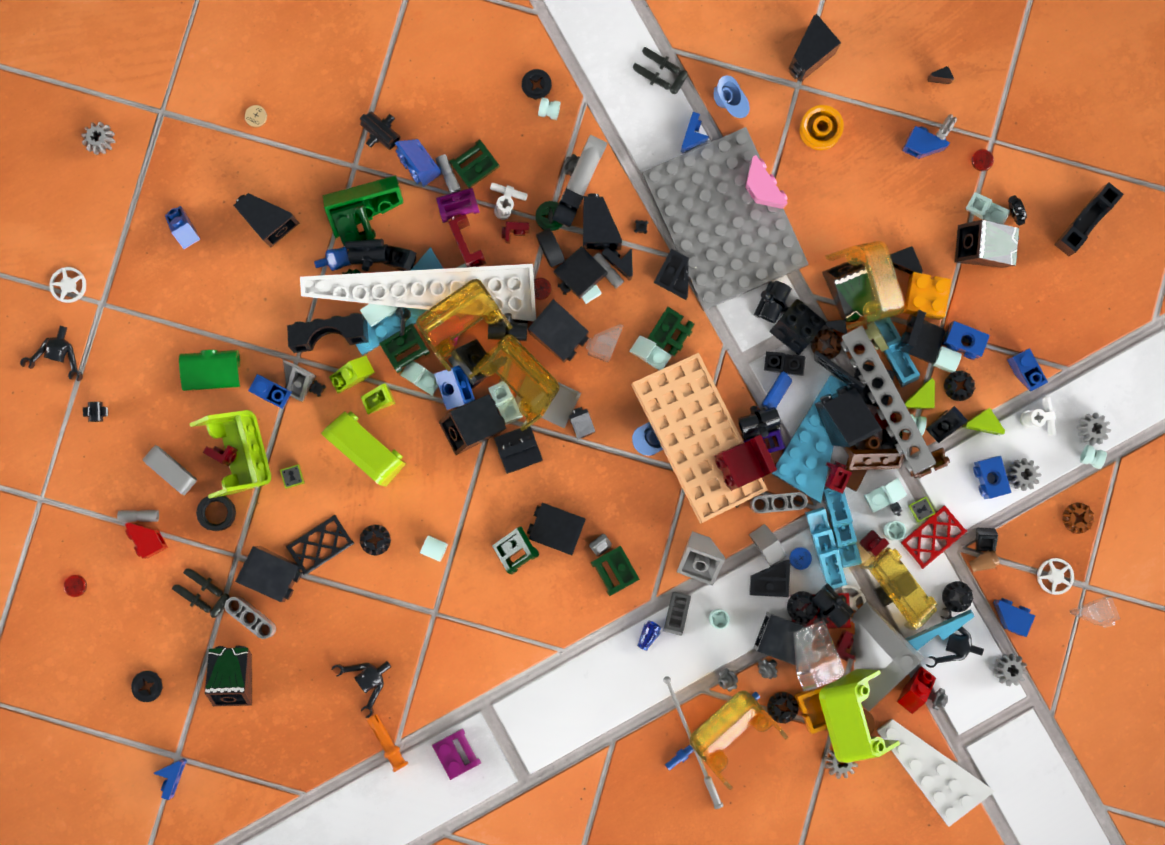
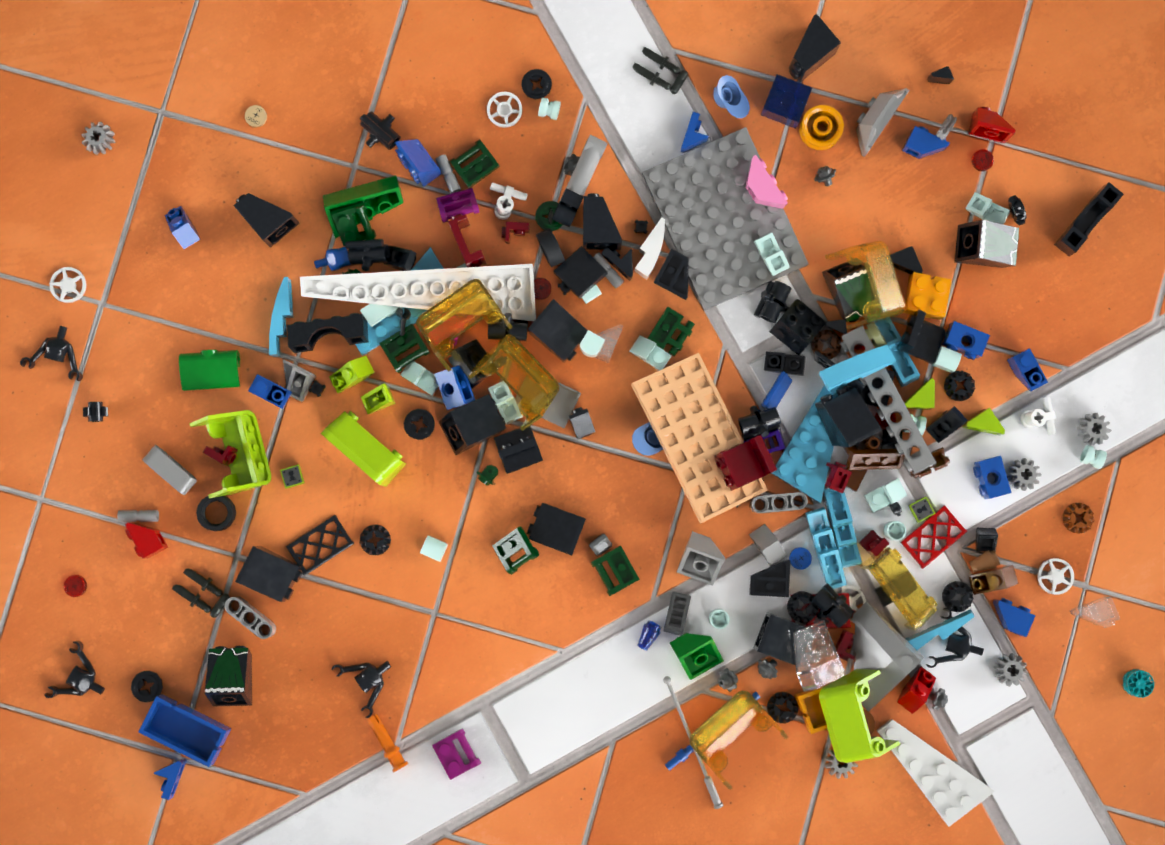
(79, 679): none -> black piece
(184, 730): none -> blue piece
(282, 309): none -> medium azure slope
(416, 415): none -> black gear
(488, 475): none -> dark green hinge
(504, 109): none -> white wheel
(591, 344): none -> light aqua piece
(651, 250): none -> white slope
(696, 653): none -> green slope
(771, 254): none -> light aqua slope
(786, 101): none -> clear blue brick
(825, 175): none -> dark grey plant
(857, 367): none -> medium azure slope
(877, 117): none -> light grey wedge
(990, 125): none -> red slope
(993, 580): none -> reddish brown slope
(1138, 683): none -> teal wheel

